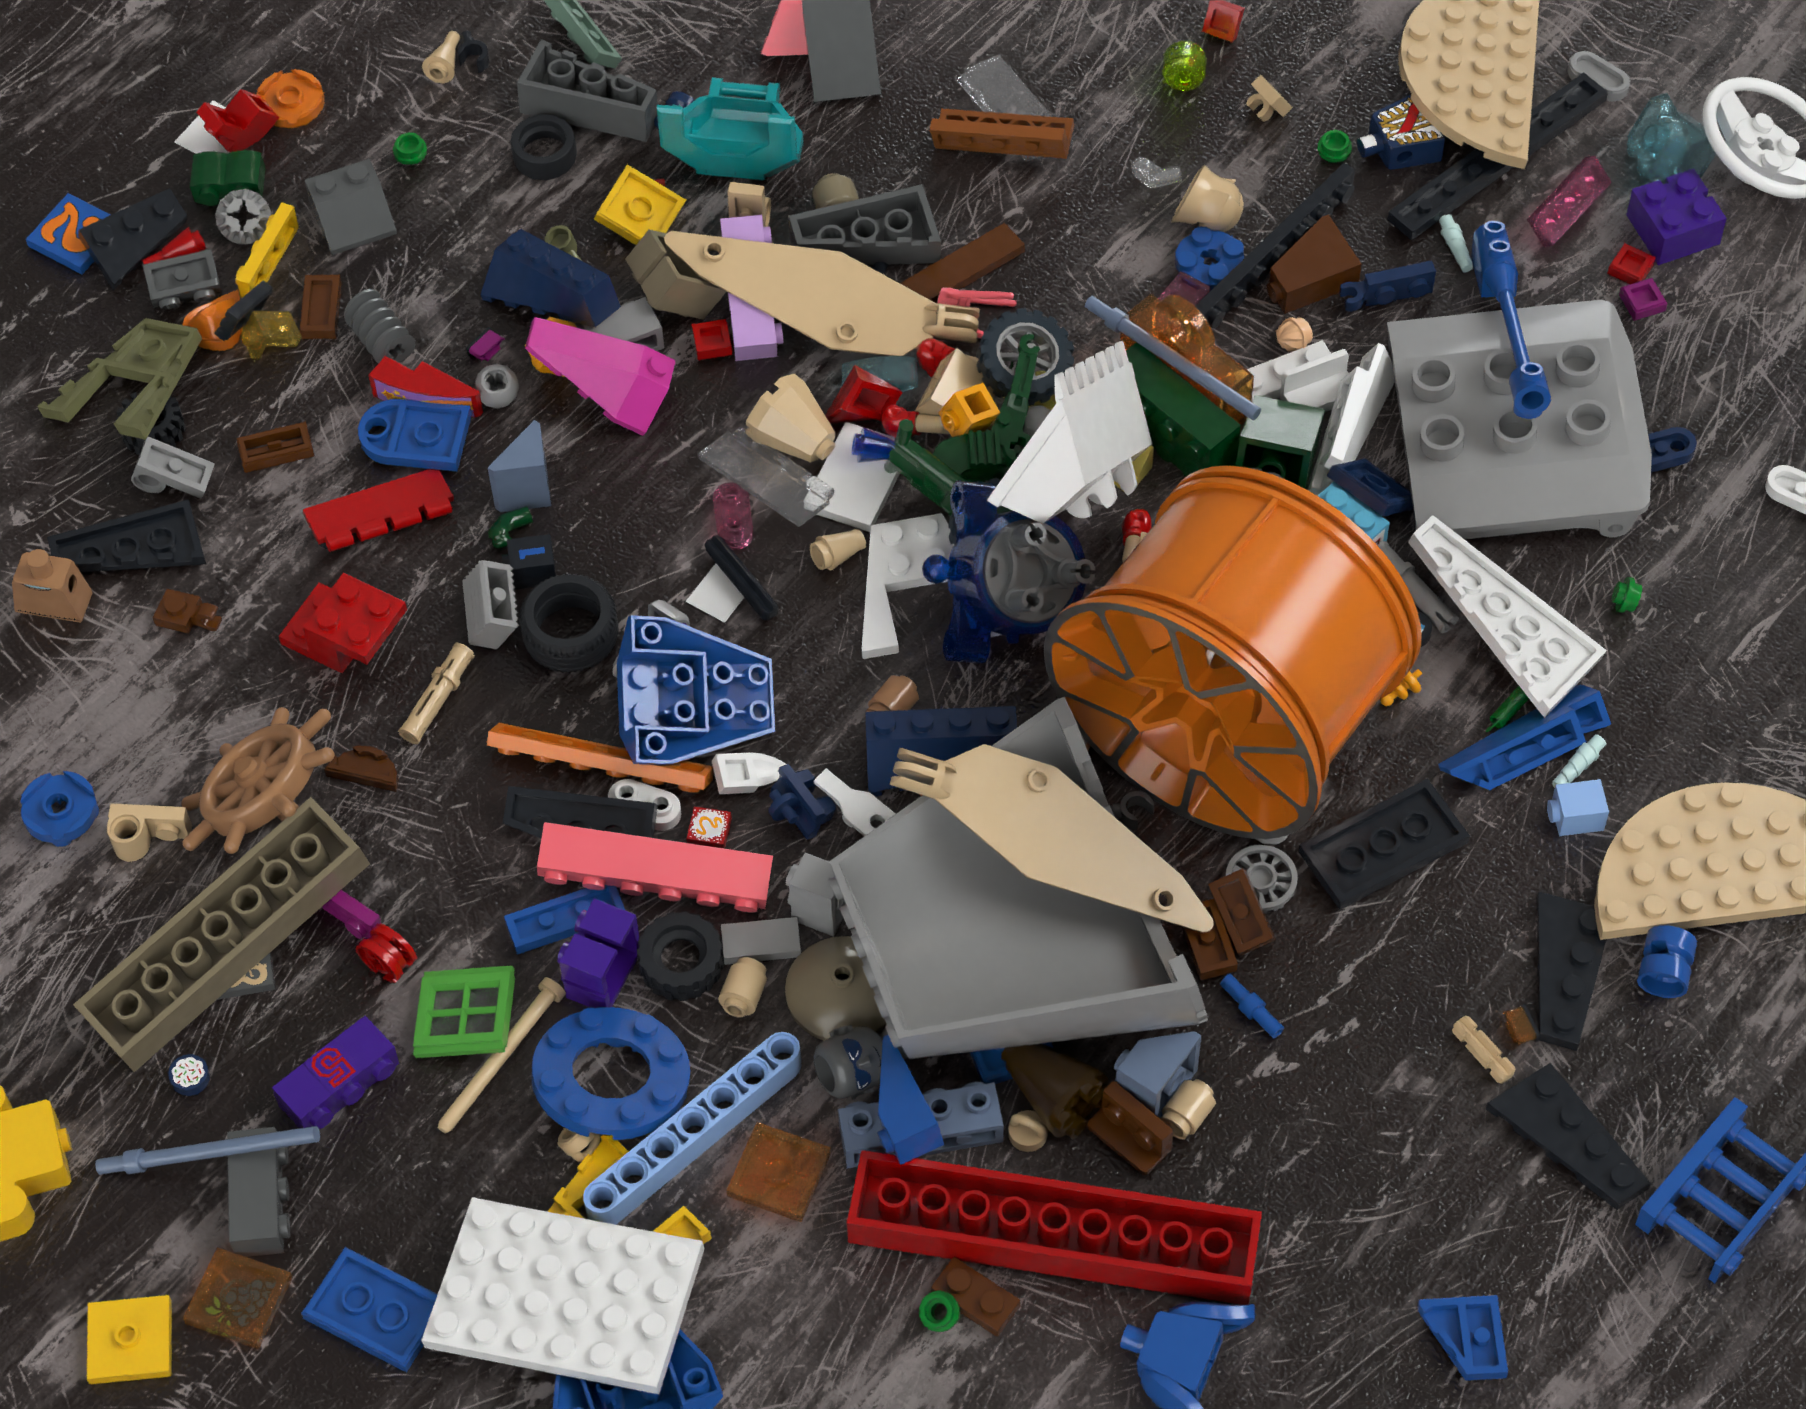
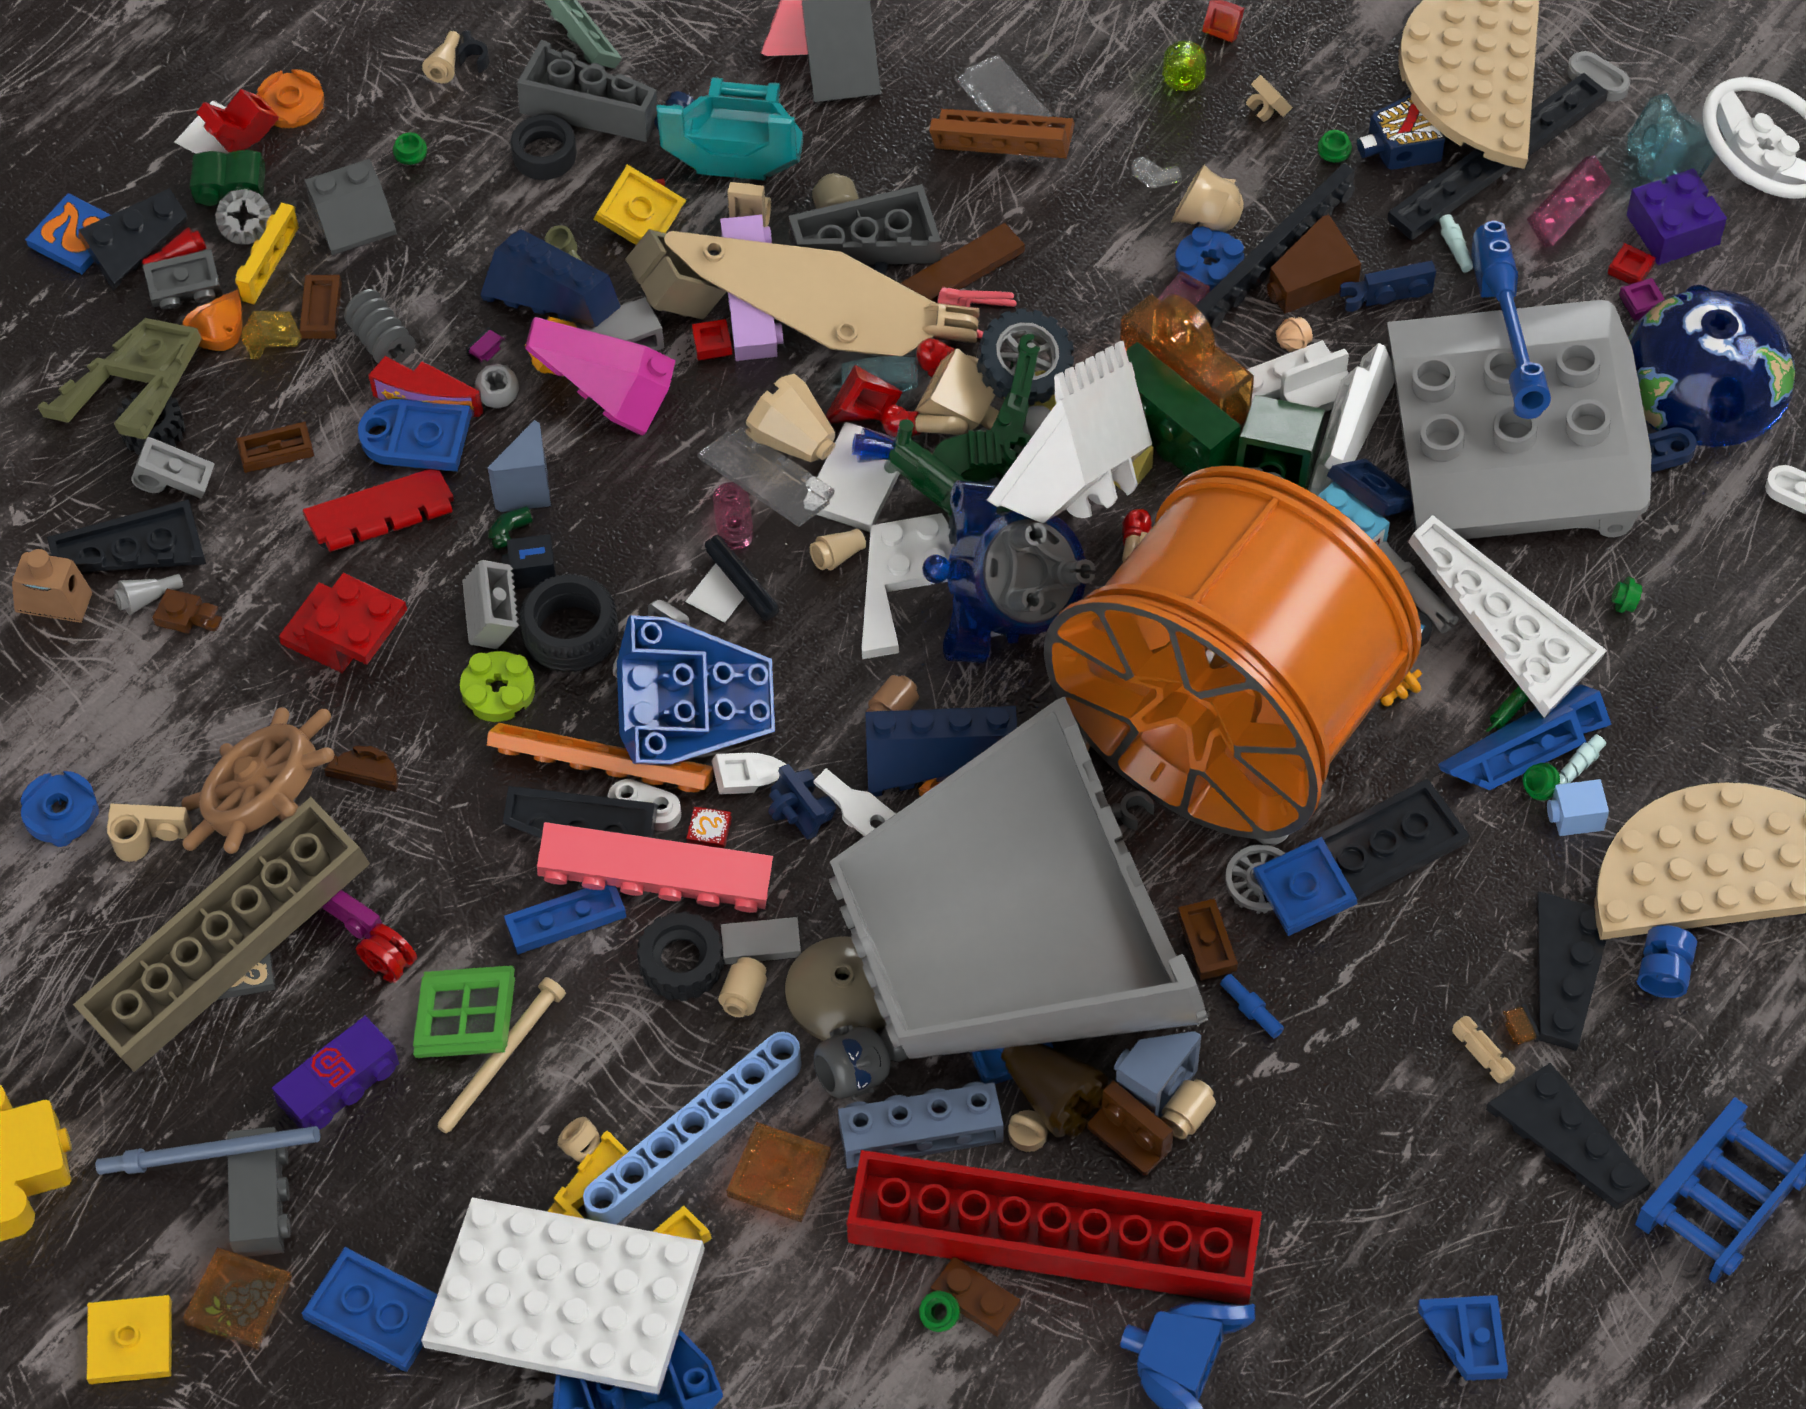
(136, 594): none -> light grey cone
(189, 1075): tile -> none
(240, 312): black tile -> none
(444, 681): tan pin -> none
(492, 667): none -> lime plate
(599, 955): dark purple piece -> none
(621, 1117): blue plate -> none
(812, 895): light grey brick -> none
(903, 1111): blue slope -> none
(968, 411): light orange brick -> none
(1052, 830): tan wing -> none
(1119, 322): sand blue bar -> none
(1241, 912): reddish brown plate -> none
(1304, 886): none -> blue tile
(1541, 781): none -> green plate
(1712, 348): none -> clear blue piece

